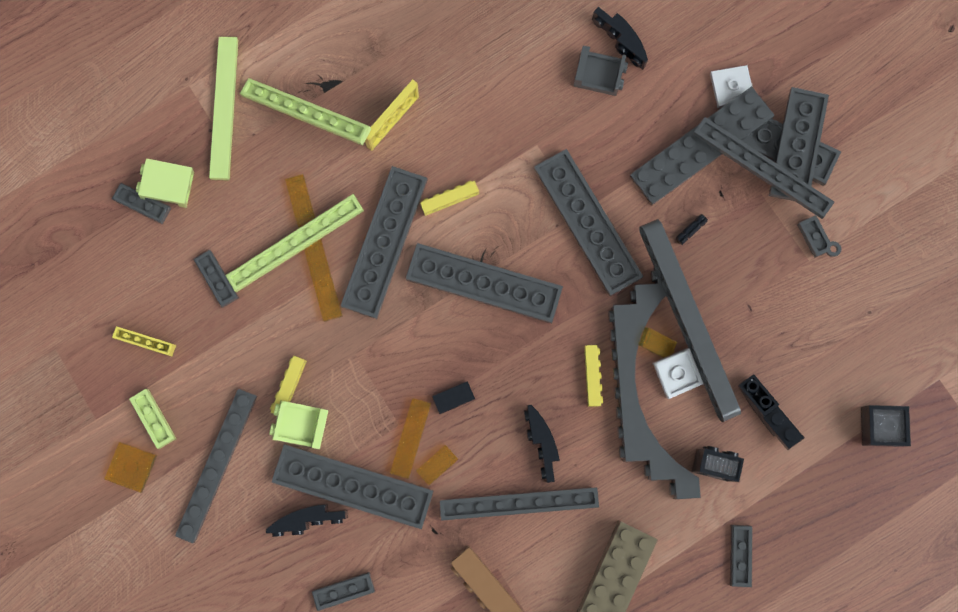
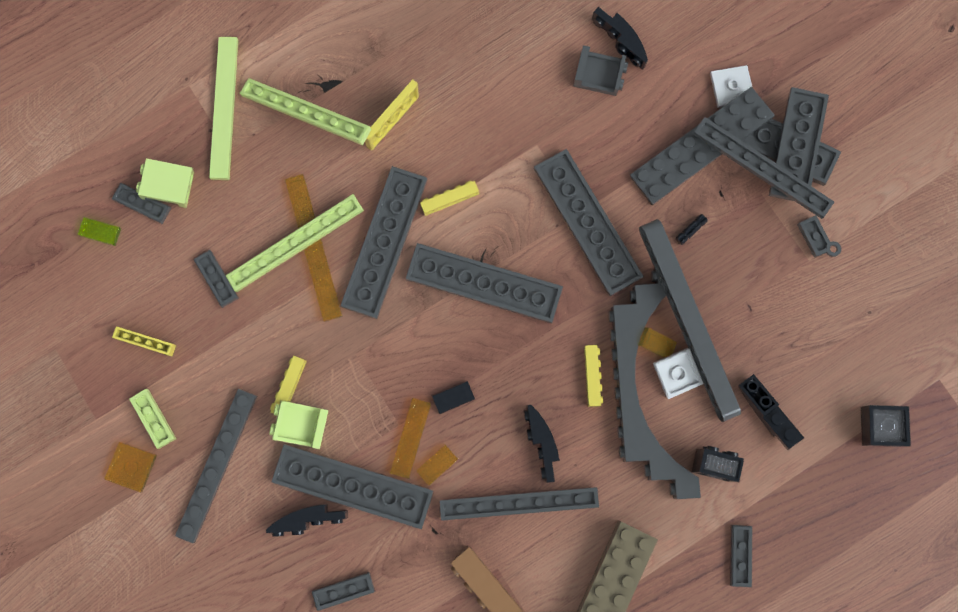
(99, 231): none -> clear neon green tile

